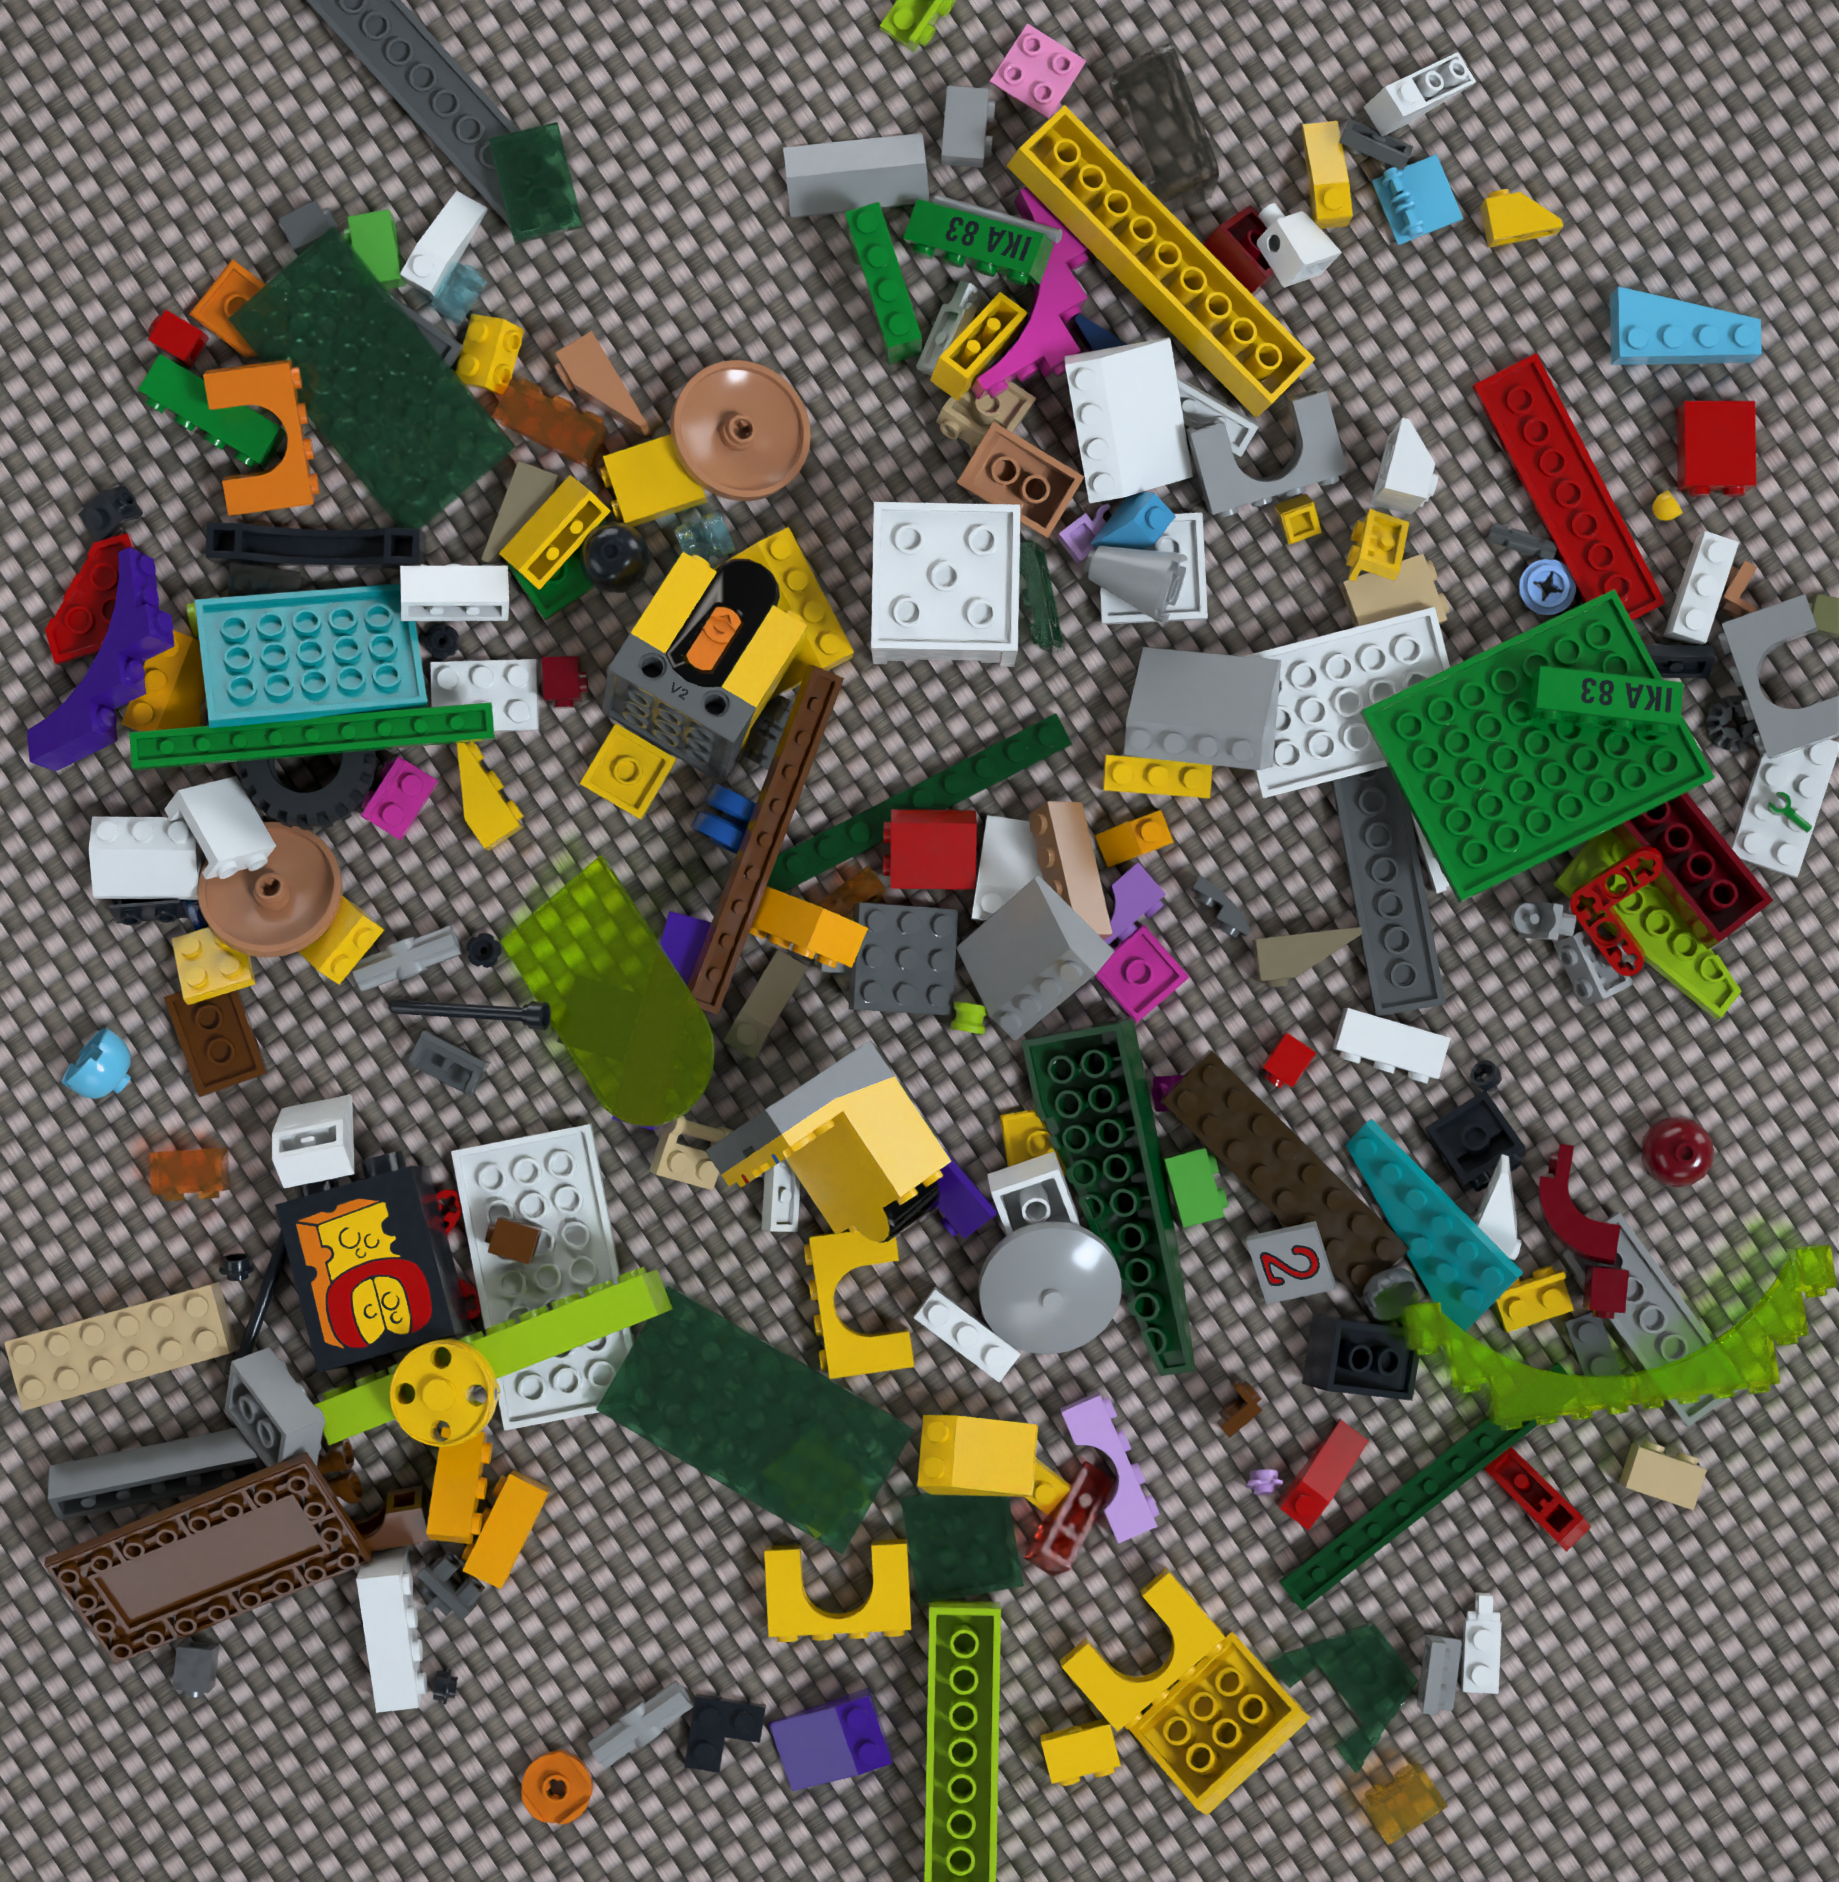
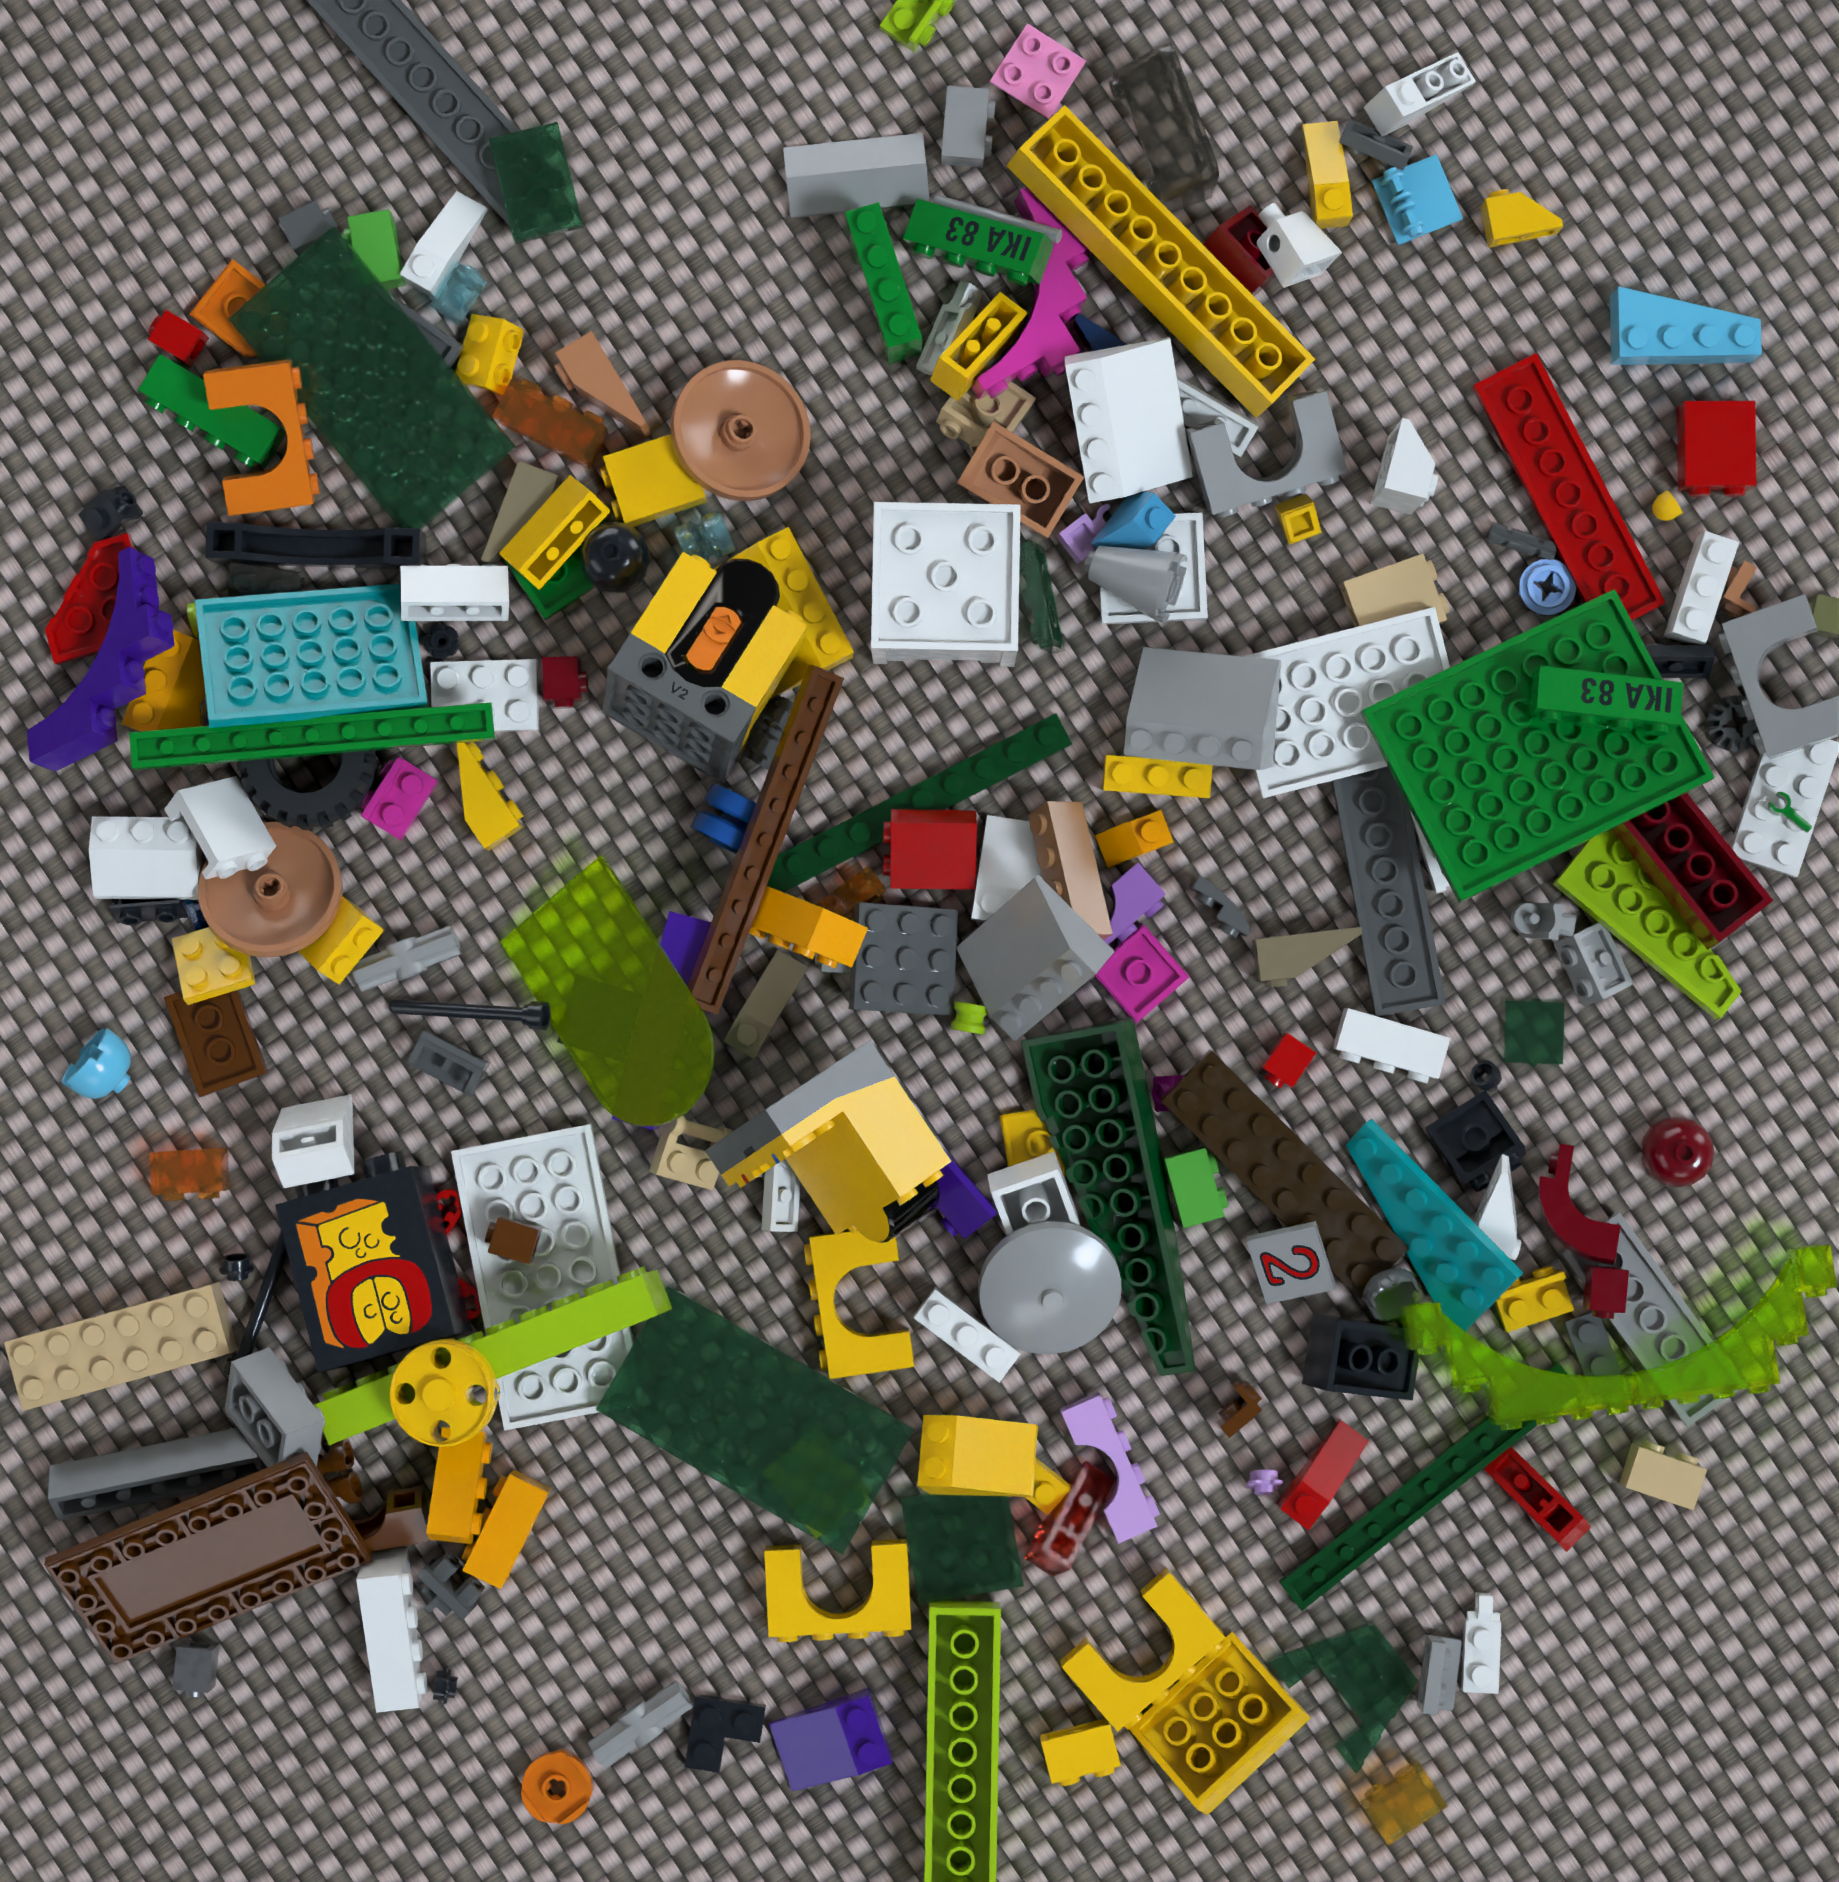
(493, 950): black plate -> none
(628, 771): yellow plate -> none
(1378, 545): yellow bracket -> none
(1534, 1032): none -> clear green piece
(1605, 900): red beam -> none

